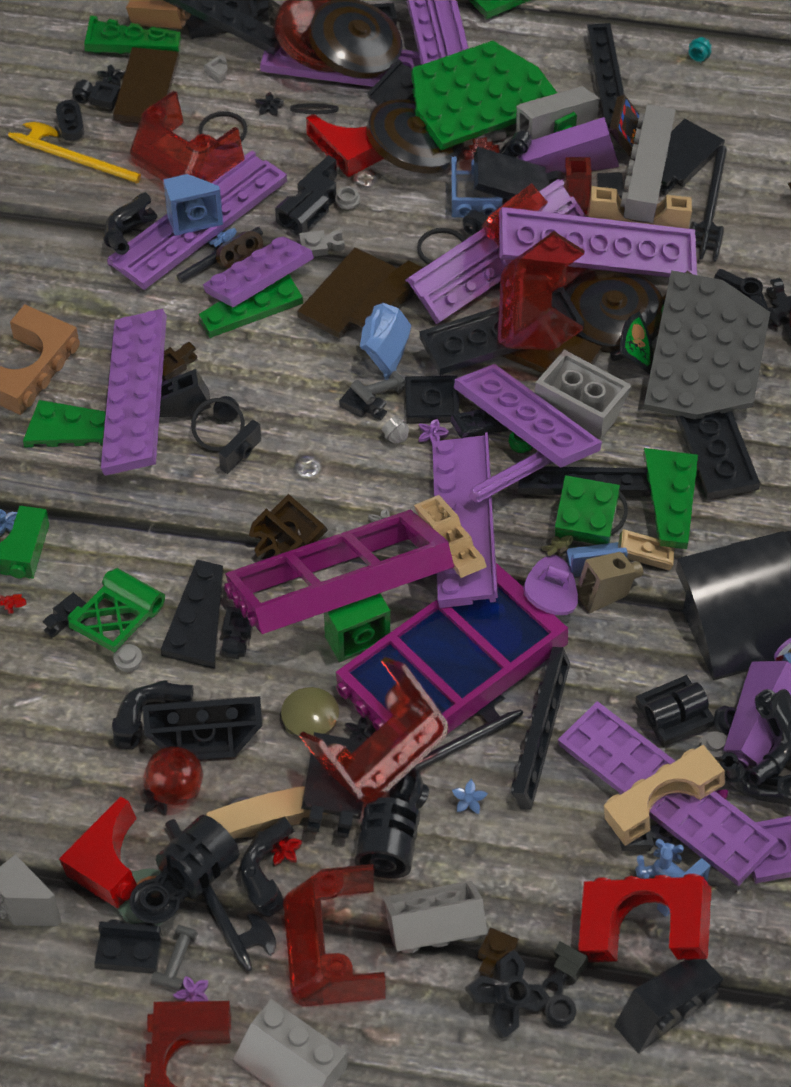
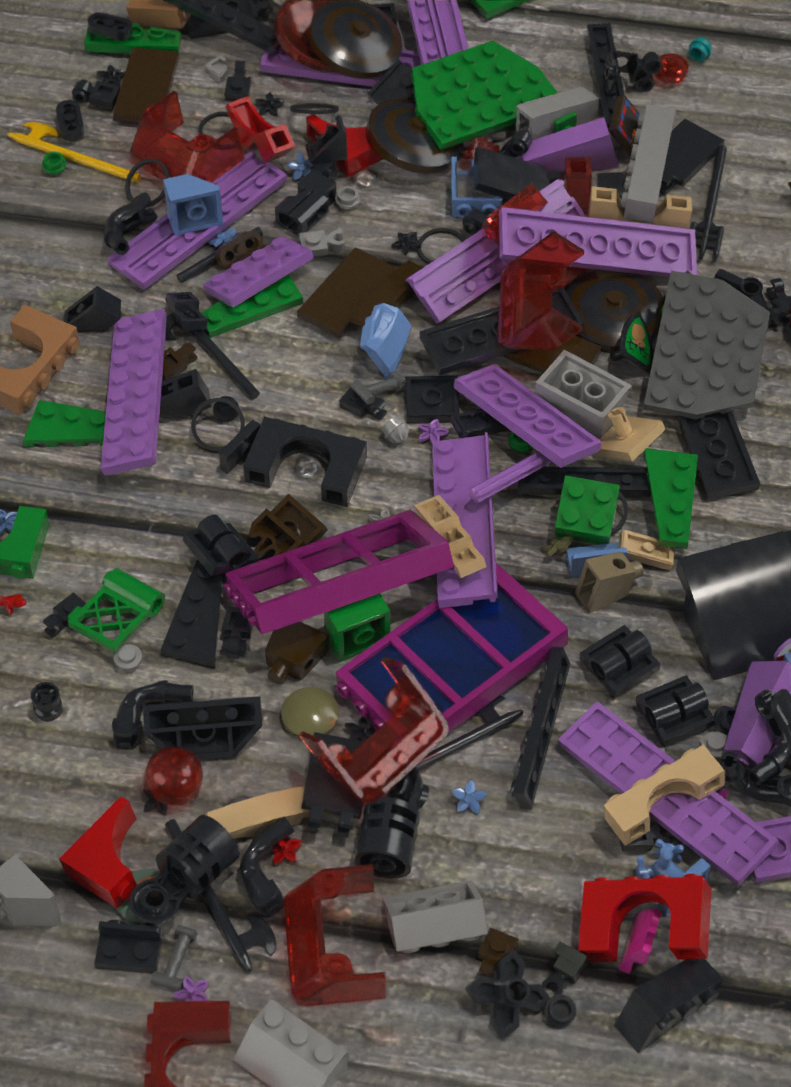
(46, 701): none -> black wheel
(54, 163): none -> green plate
(94, 311): none -> black slope
(110, 26): none -> black plate
(135, 168): none -> black piece
(186, 311): none -> black slope
(217, 353): none -> black piece
(219, 546): none -> black plate
(238, 85): none -> black plate
(254, 131): none -> red arch
(281, 439): none -> black arch
(295, 651): none -> dark brown torso
(300, 167): none -> medium blue plant
(329, 146): none -> black slope
(407, 241): none -> black plant
(552, 586): medium lavender shield -> none
(620, 660): none -> black plate
(628, 436): none -> tan tile
(639, 70): none -> black piece
(640, 939): none -> dark pink slope
(673, 69): none -> clear red plate

